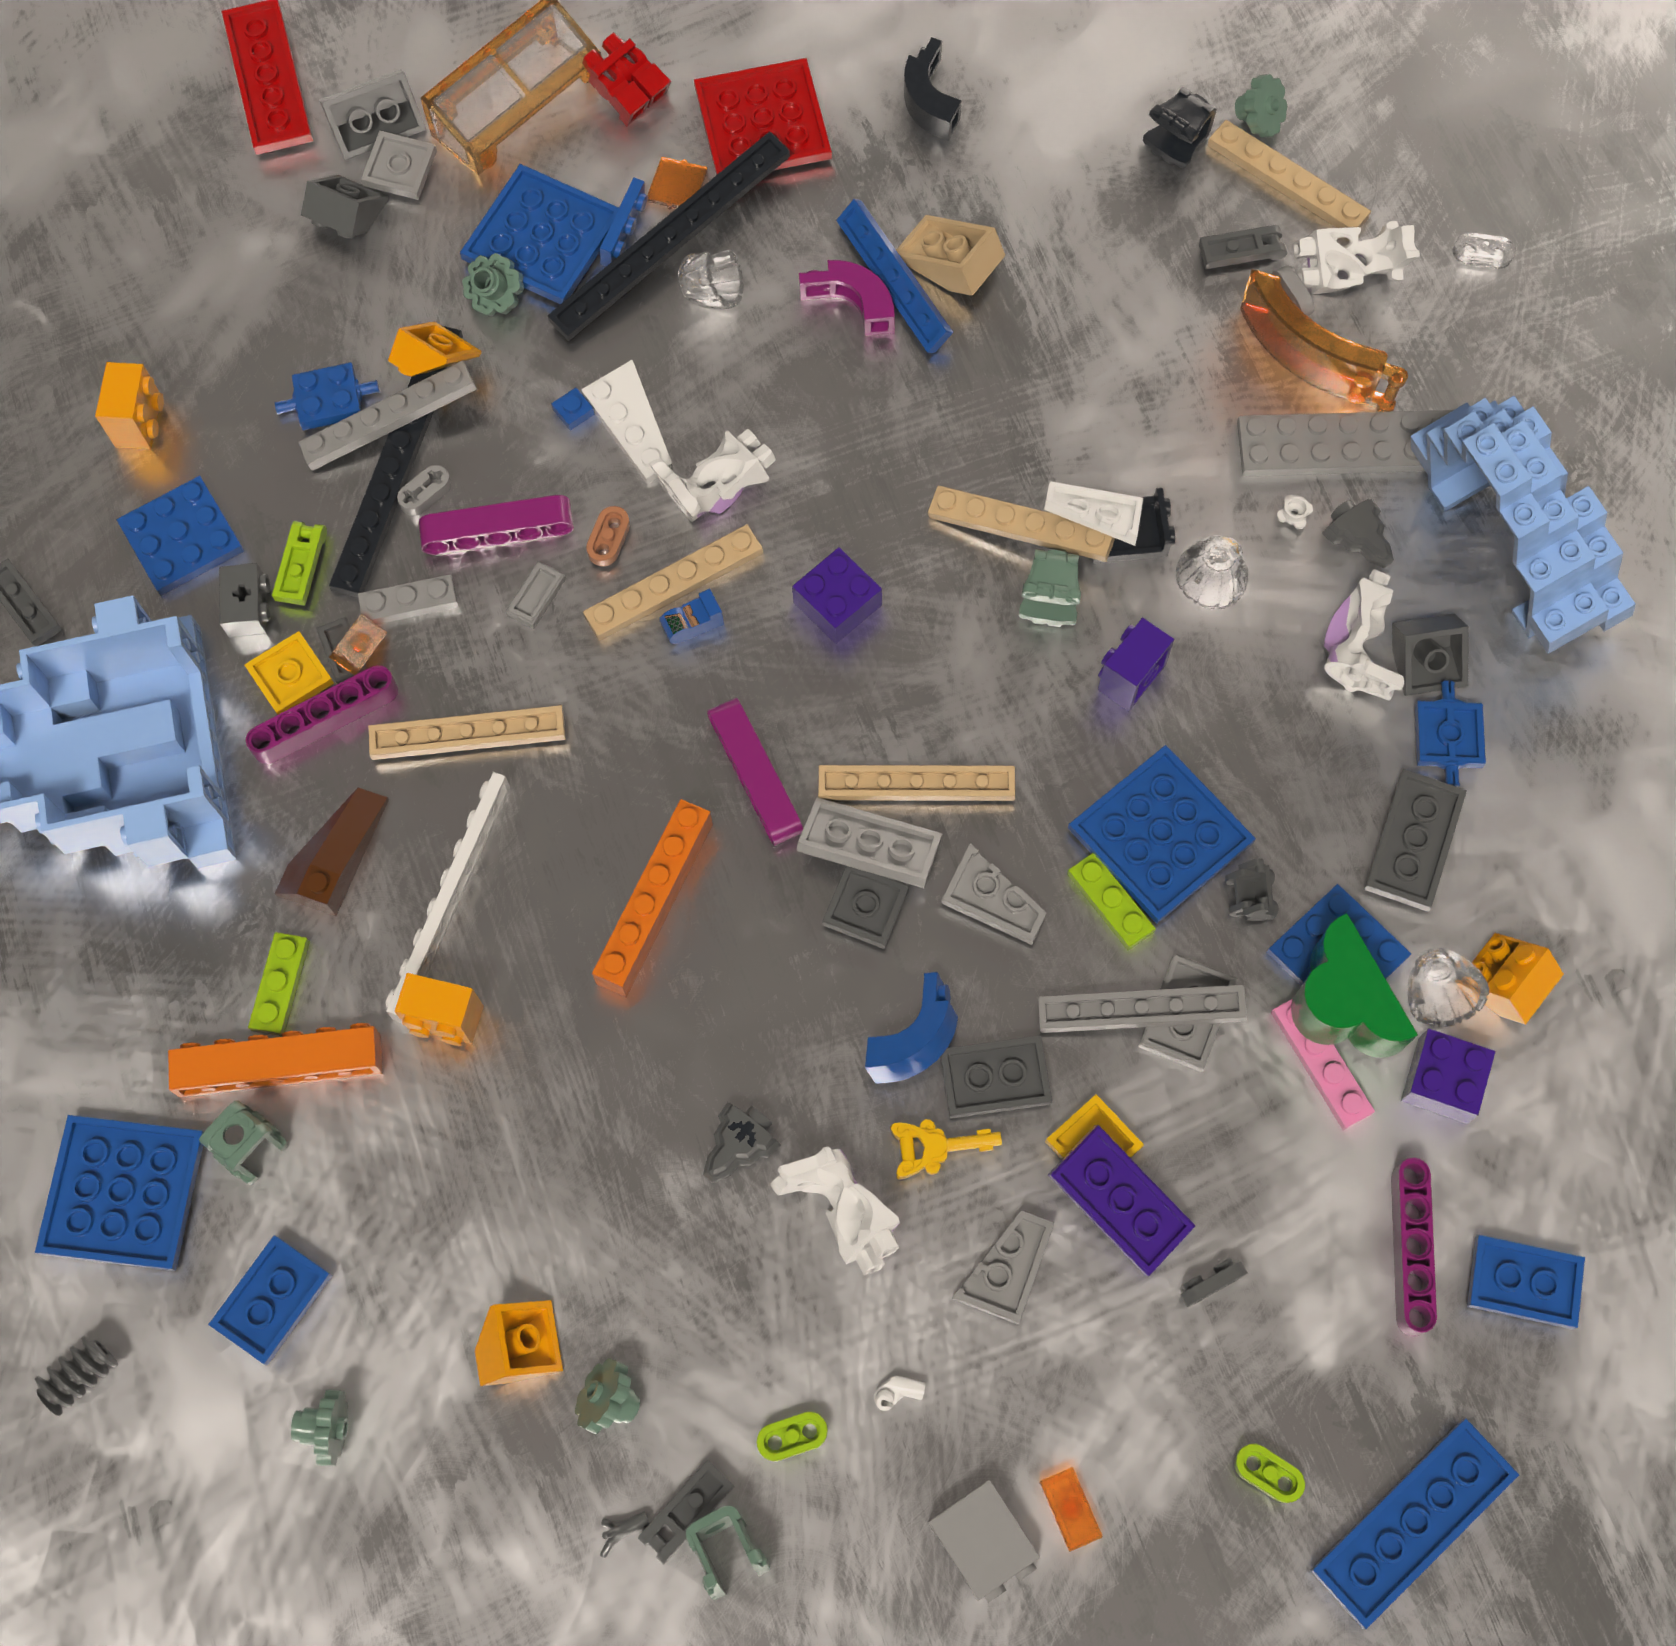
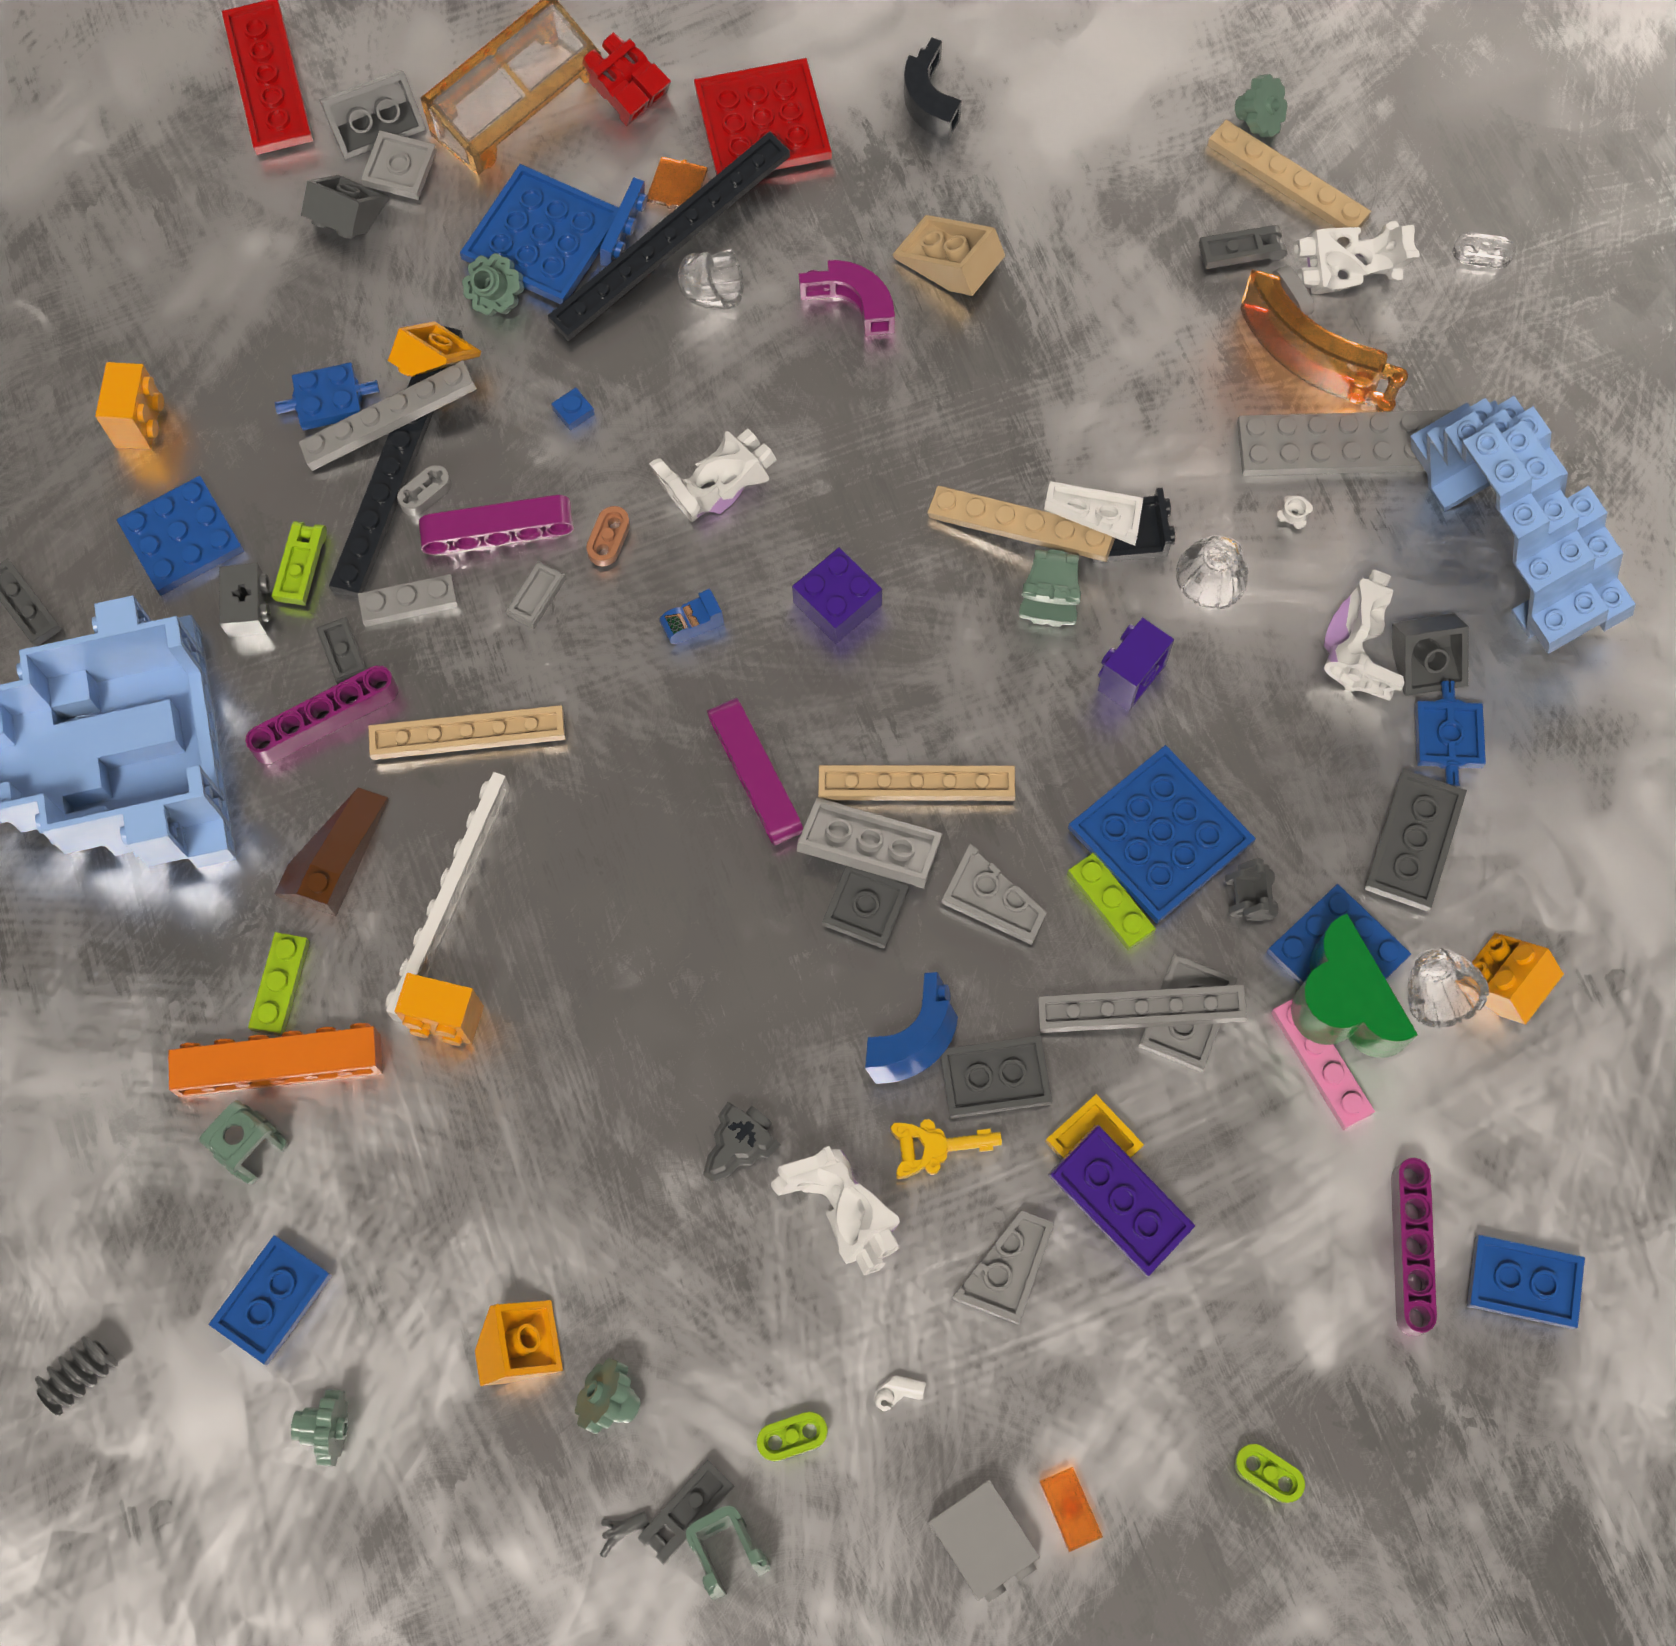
(120, 1193): blue plate -> none
(289, 673): yellow plate -> none
(358, 644): clear orange plate -> none
(628, 417): white wing -> none
(653, 898): orange brick -> none
(673, 582): tan plate -> none
(889, 266): blue plate -> none
(1182, 127): black piece -> none
(1199, 1289): dark grey plate -> none
(1360, 531): dark grey rock -> none
(1414, 1523): blue plate -> none
(1448, 1076): dark purple brick -> none

